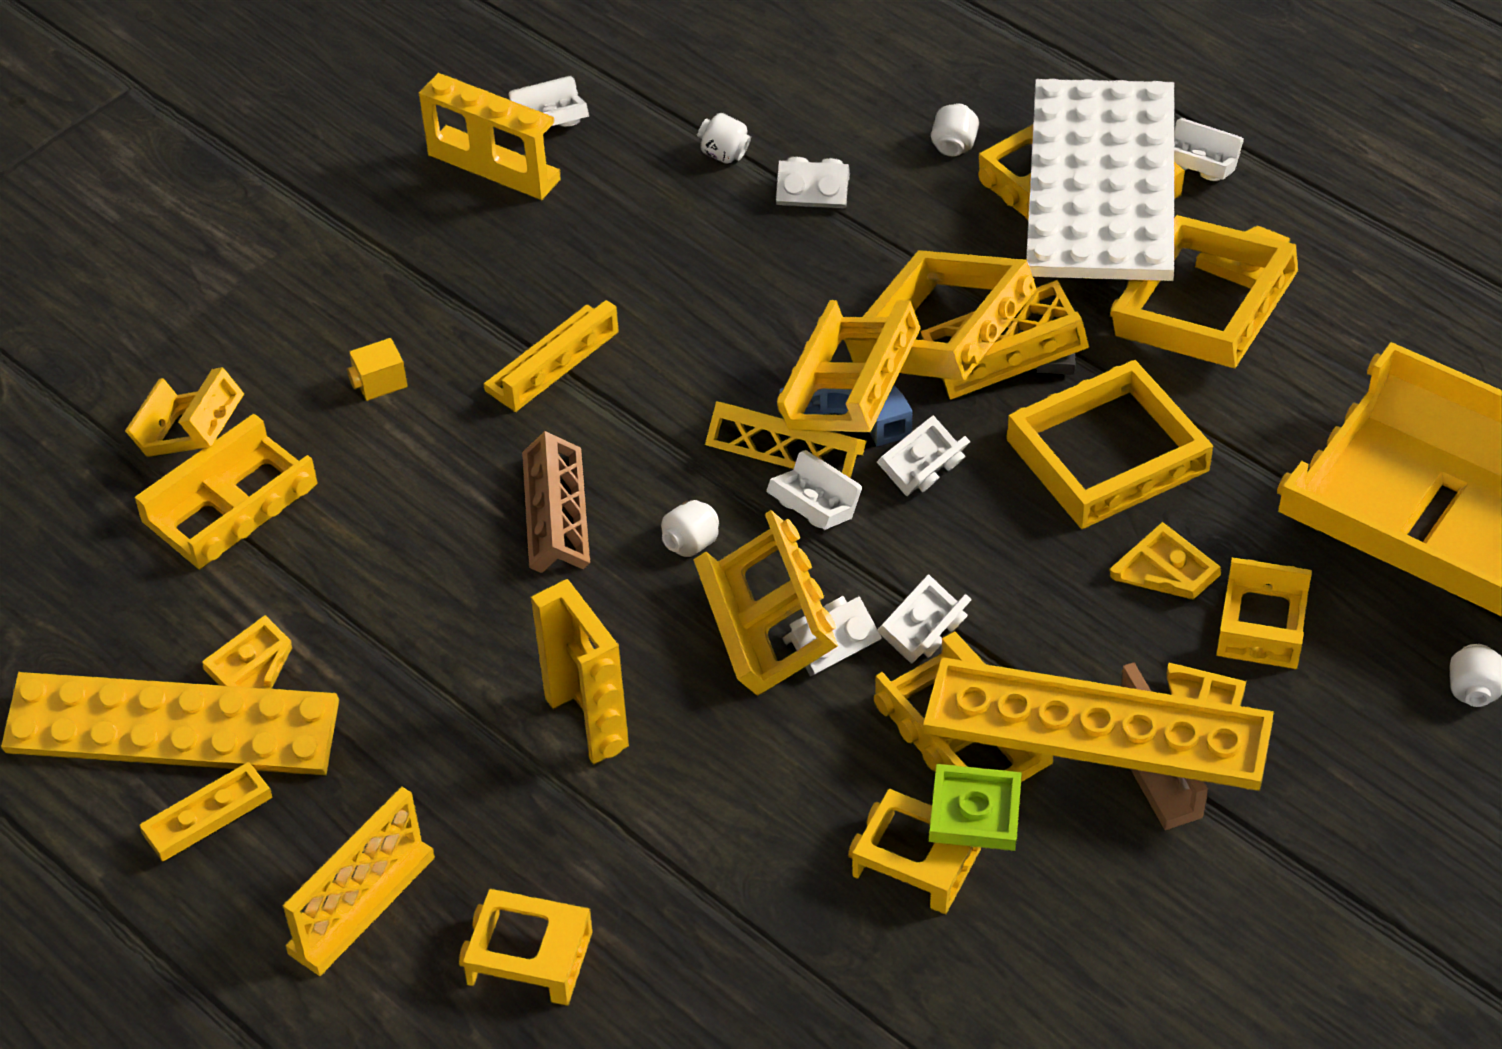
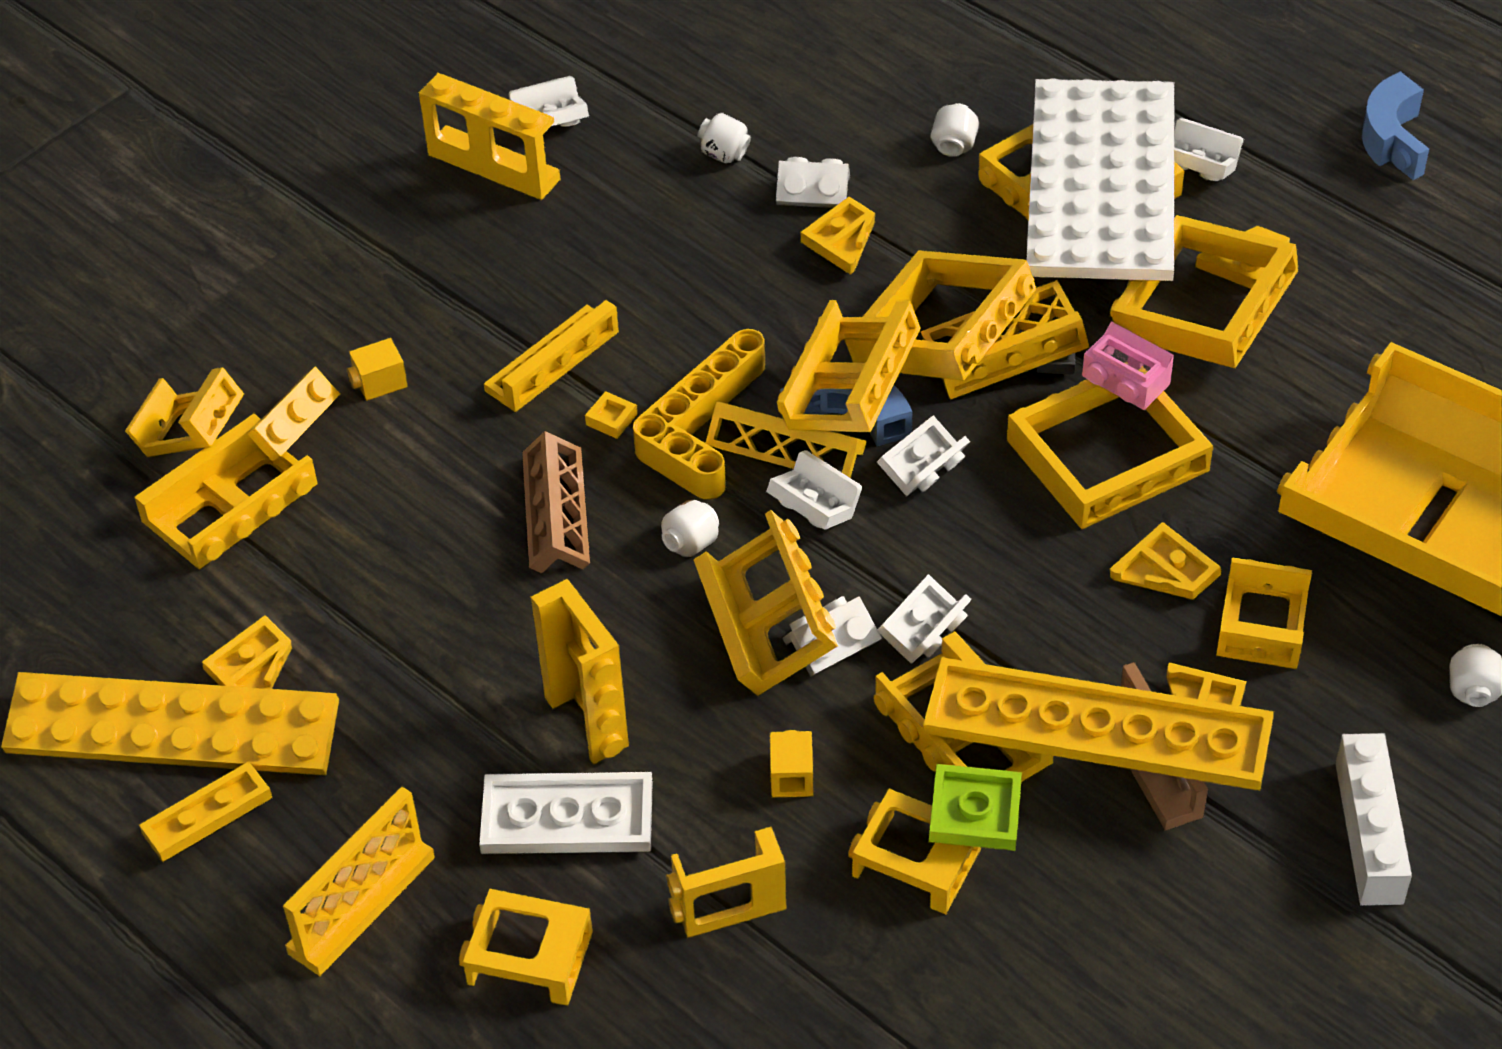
(293, 414): none -> yellow plate
(566, 813): none -> white plate
(611, 415): none -> yellow plate
(667, 427): none -> yellow beam
(763, 872): none -> yellow window
(791, 763): none -> yellow brick
(841, 234): none -> yellow wing
(1128, 366): none -> bright pink window
(1373, 820): none -> white brick
(1383, 137): none -> medium blue arch

